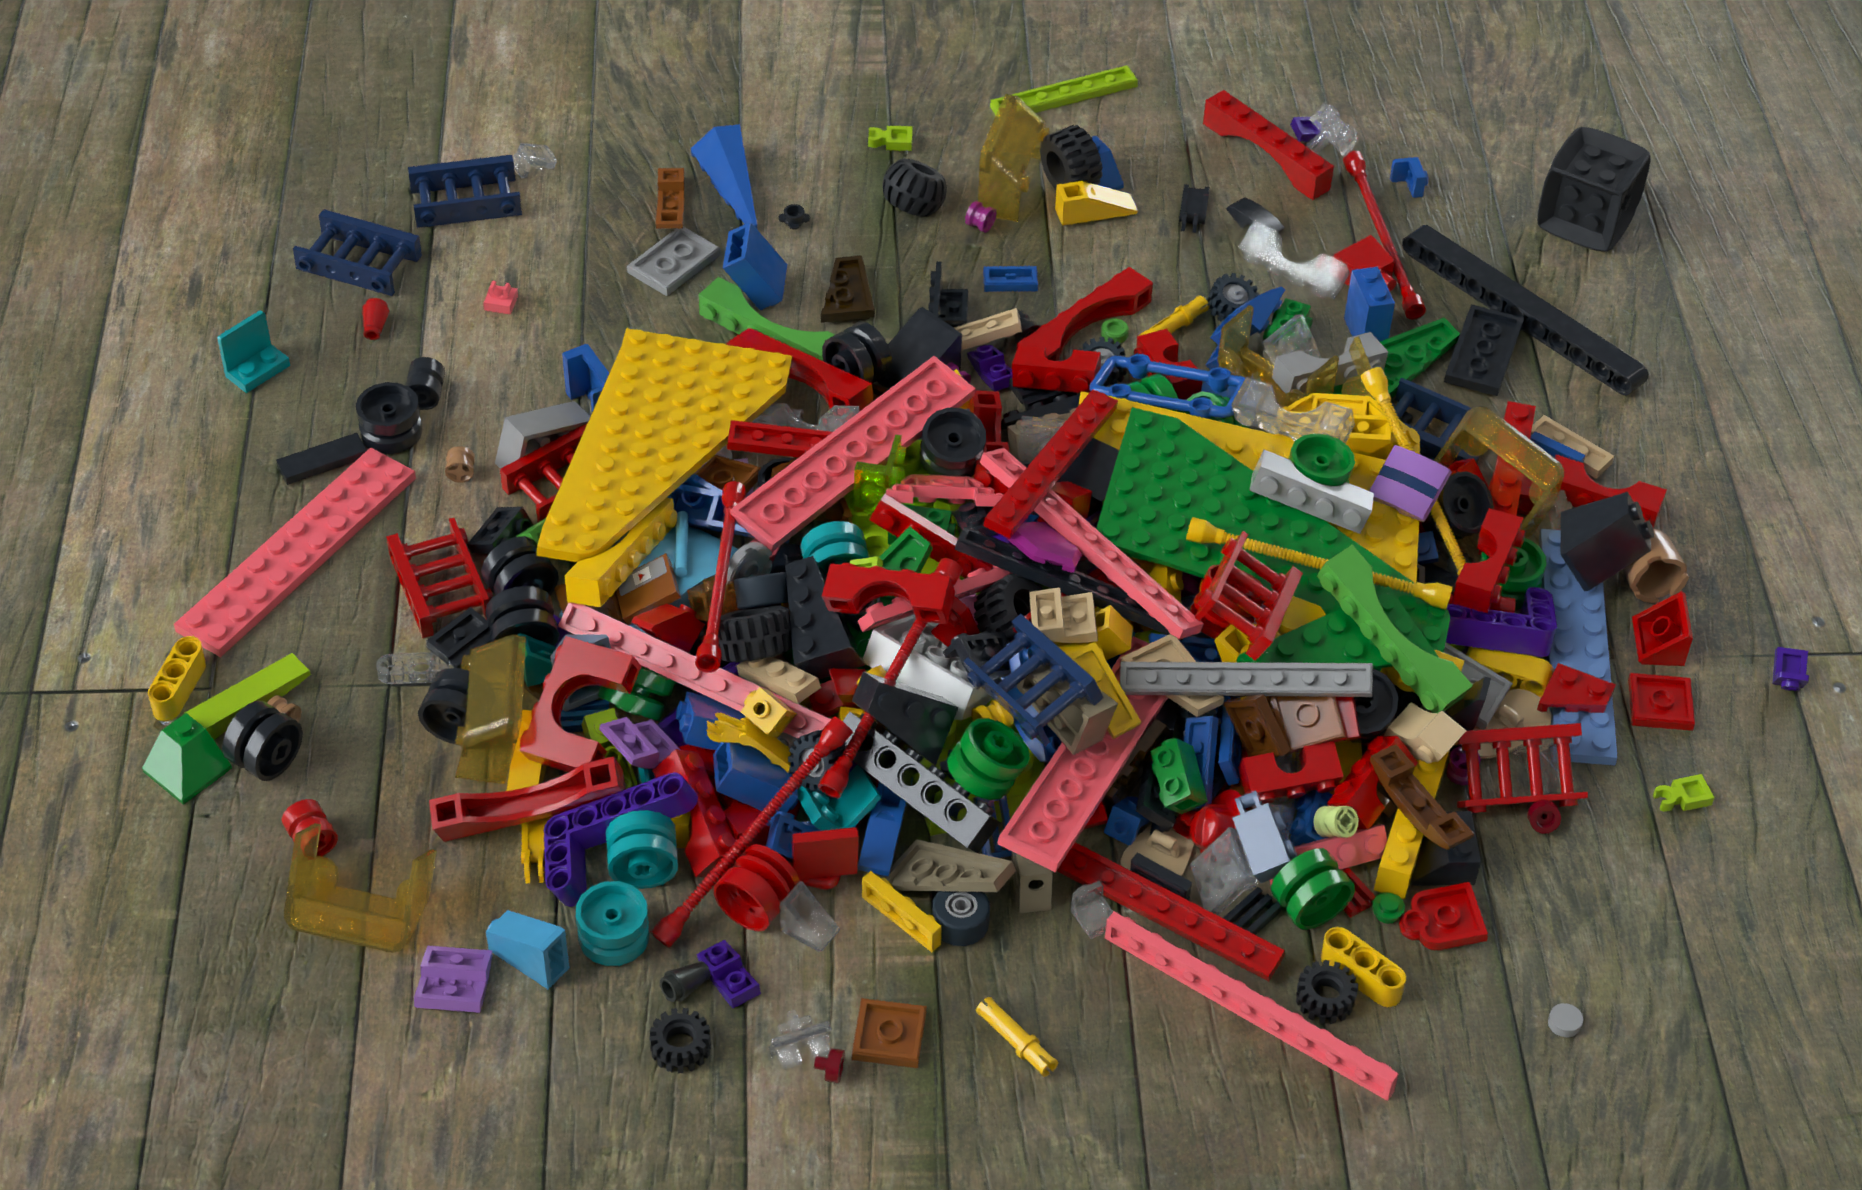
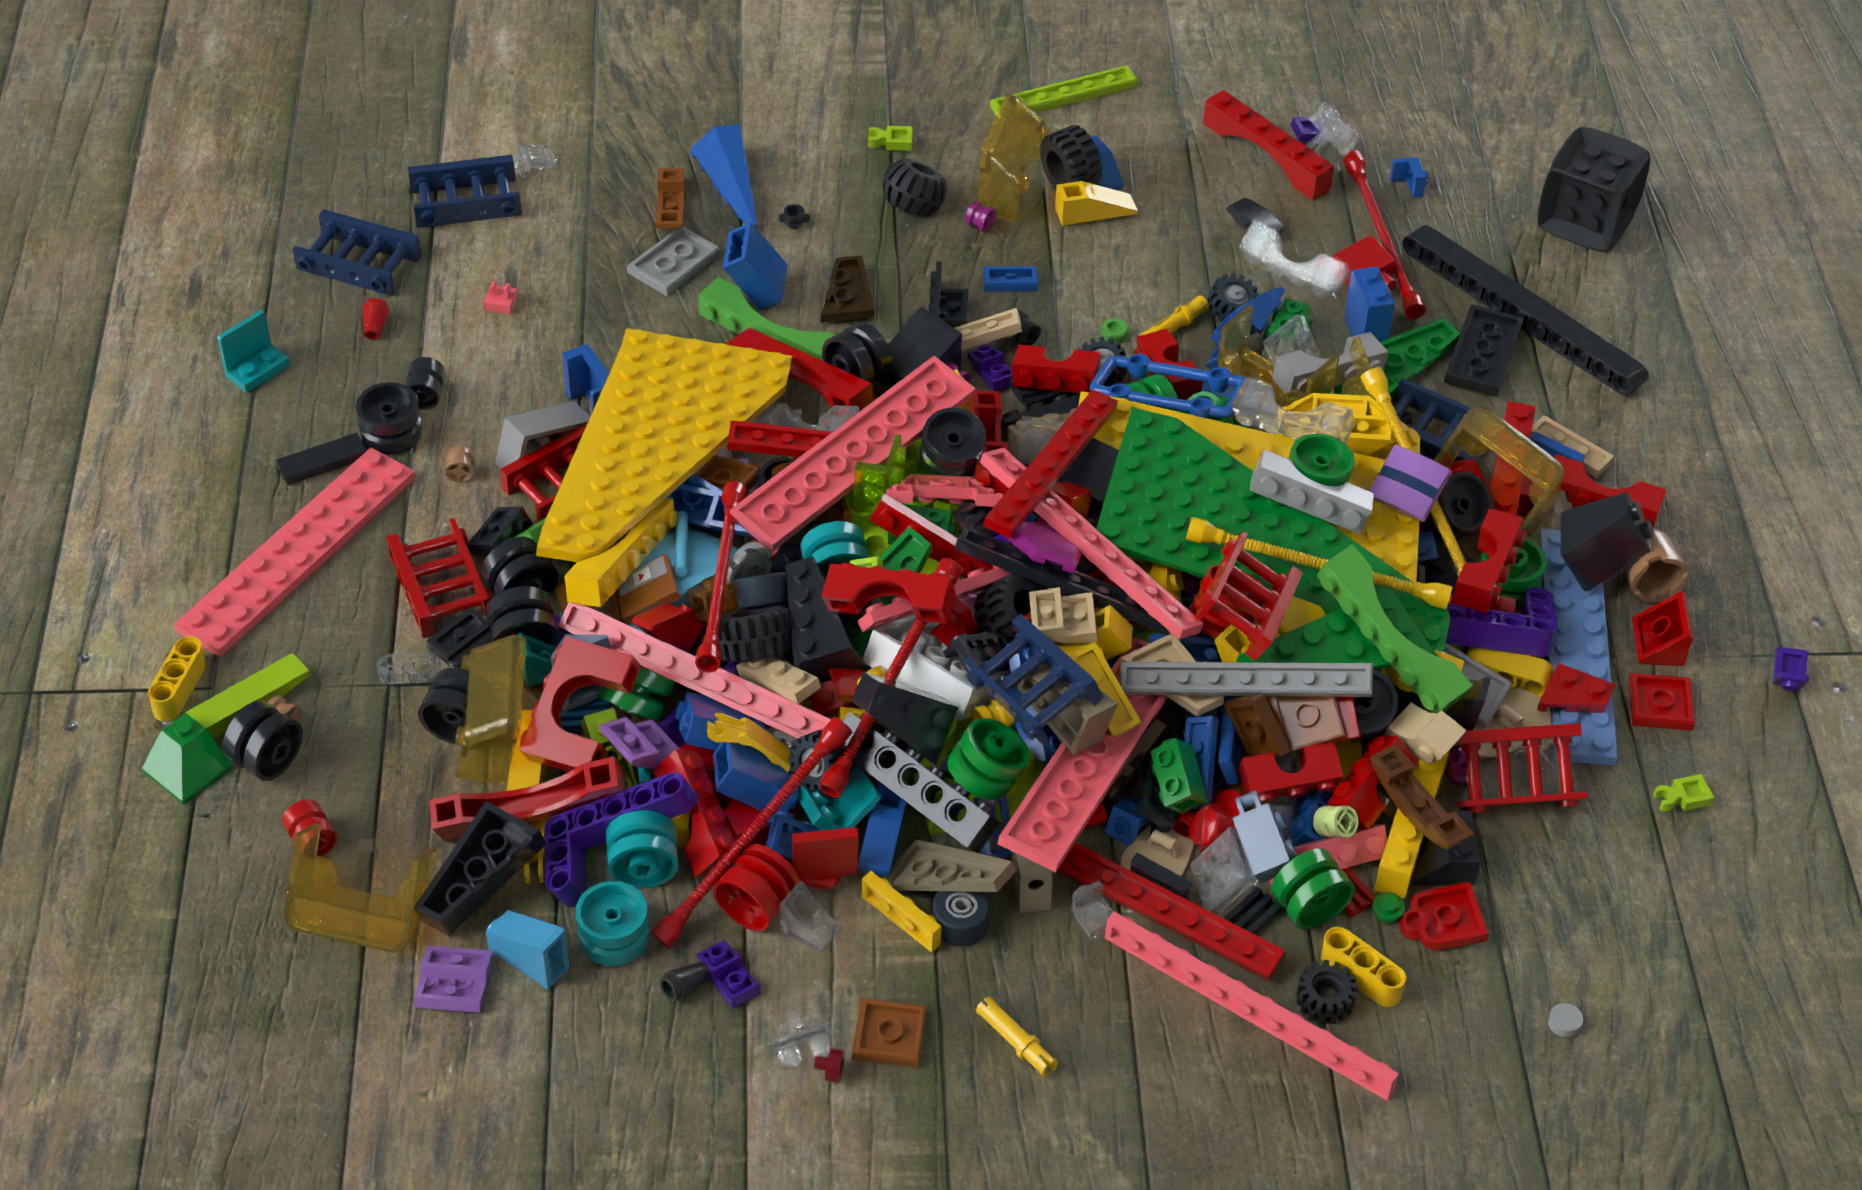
(478, 866): none -> black wedge
(680, 1024): black tyre -> none
(767, 712): yellow brick -> none
(1118, 297): red arch -> none
(1193, 206): black arm -> none
(1544, 816): dark red tile -> none

